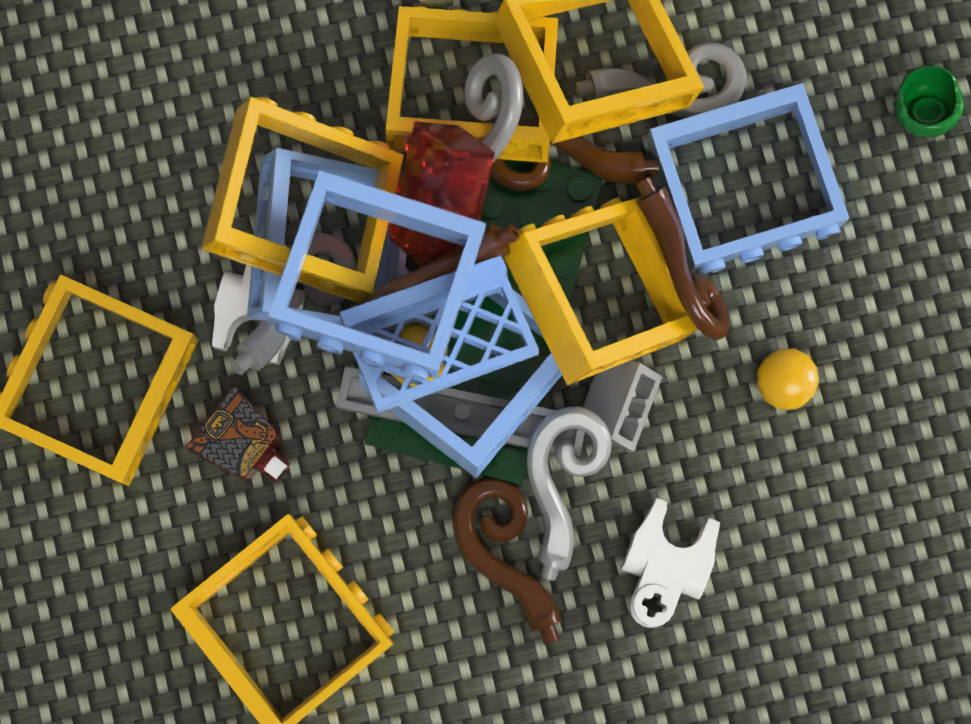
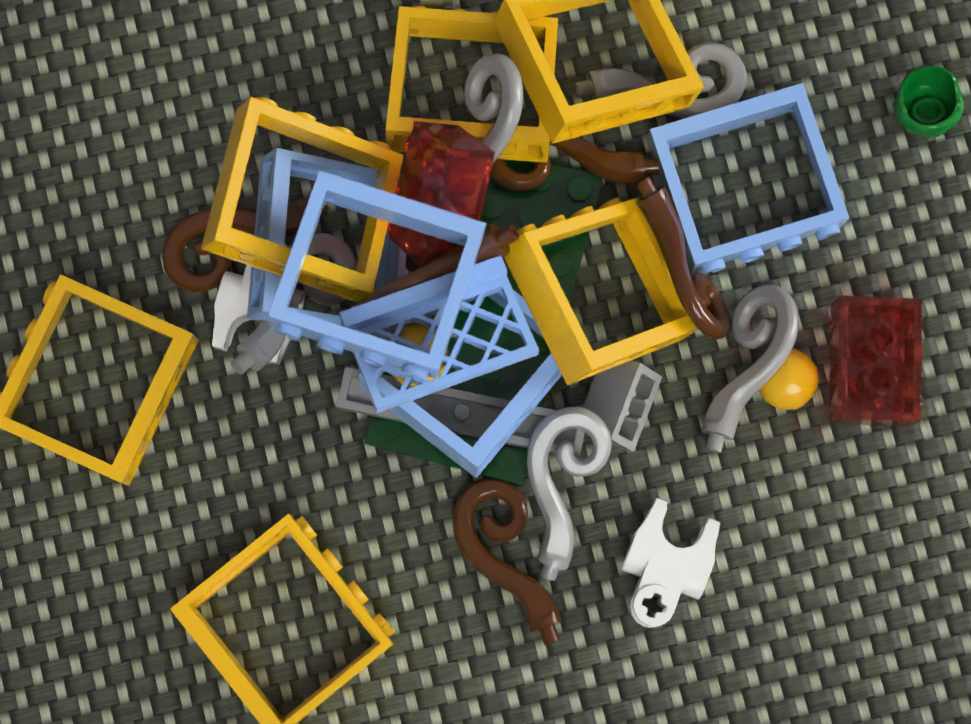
(195, 224): none -> reddish brown plant
(239, 440): torso -> none
(730, 401): none -> light grey plant
(875, 361): none -> clear red brick

